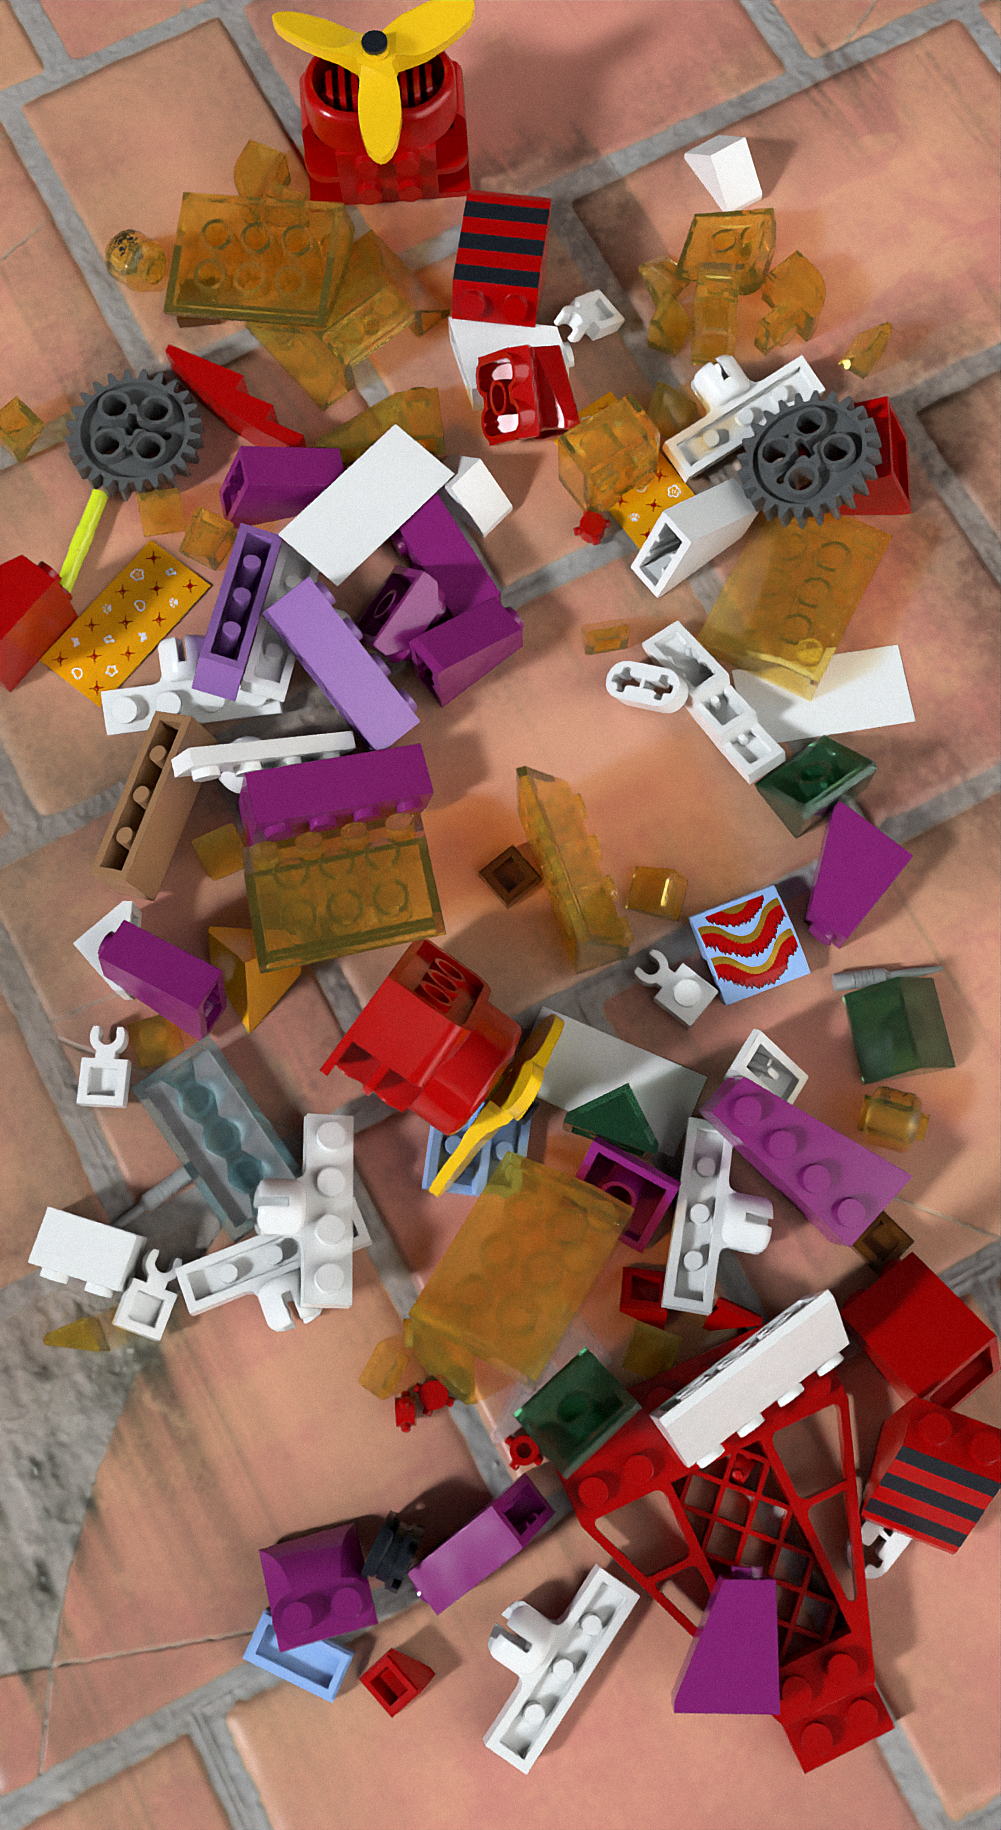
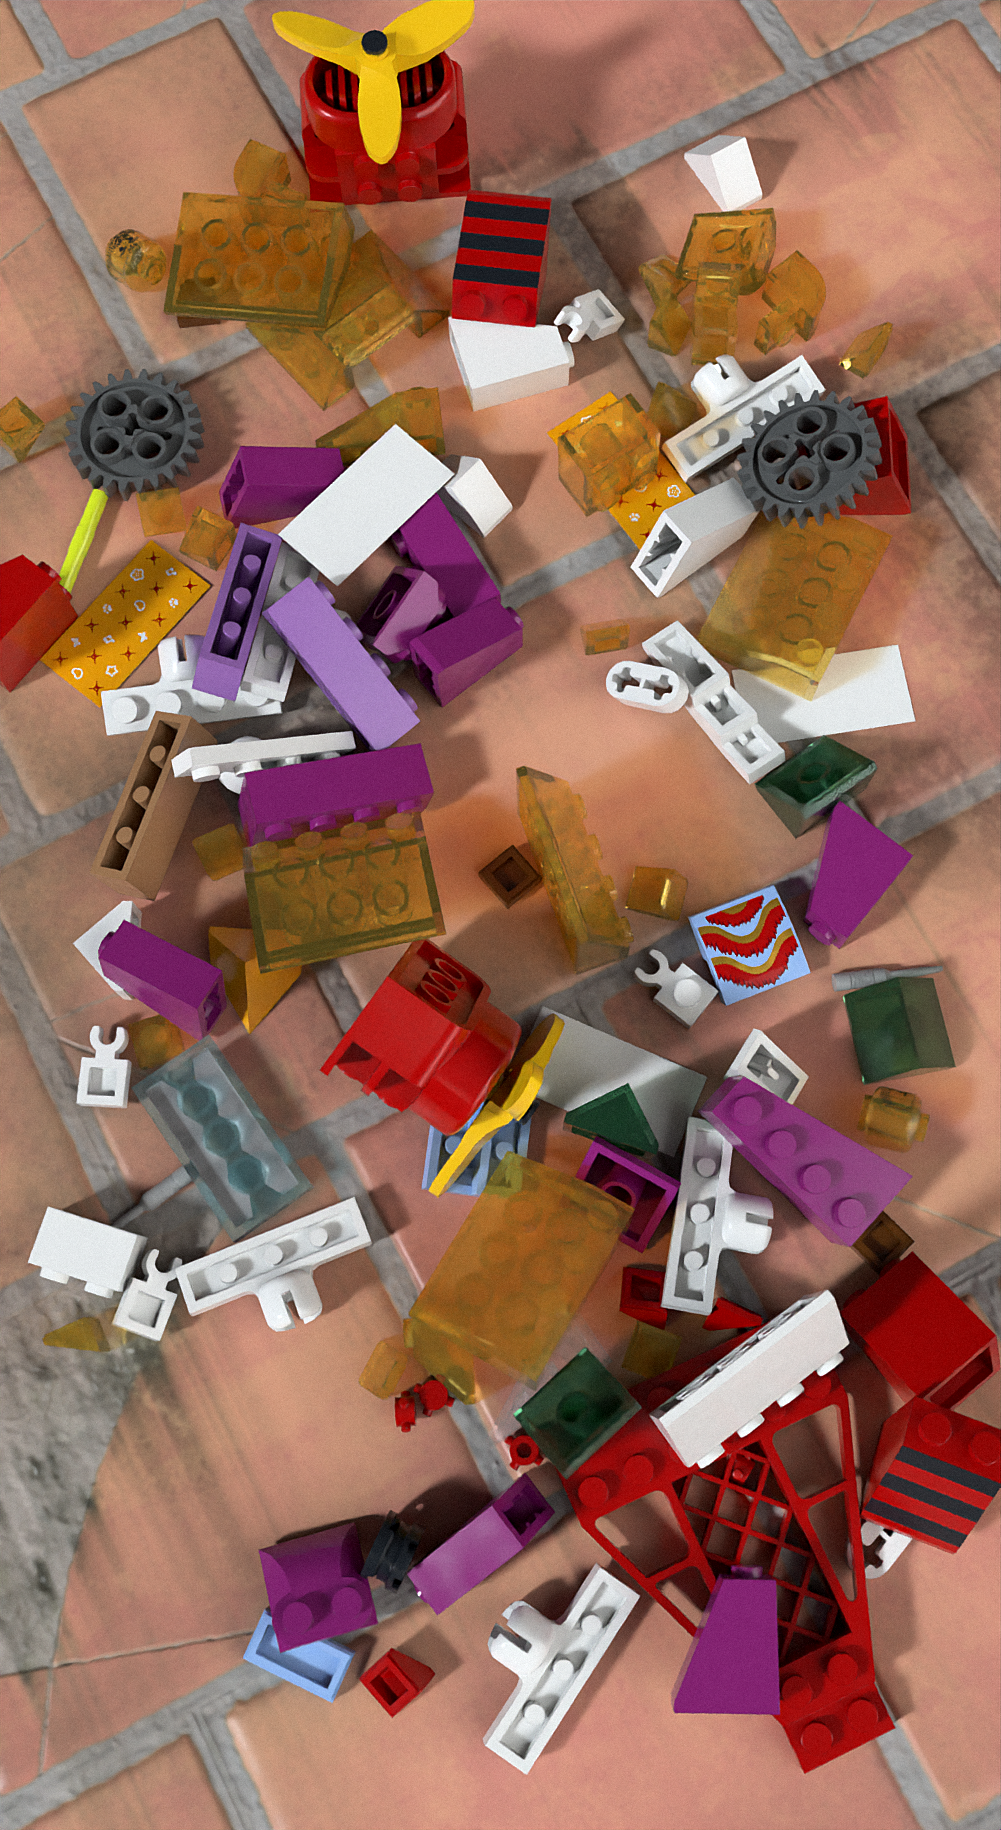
(227, 398): red slope -> none
(316, 1211): white plate -> none
(525, 394): red piece -> none
(592, 527): red piece -> none

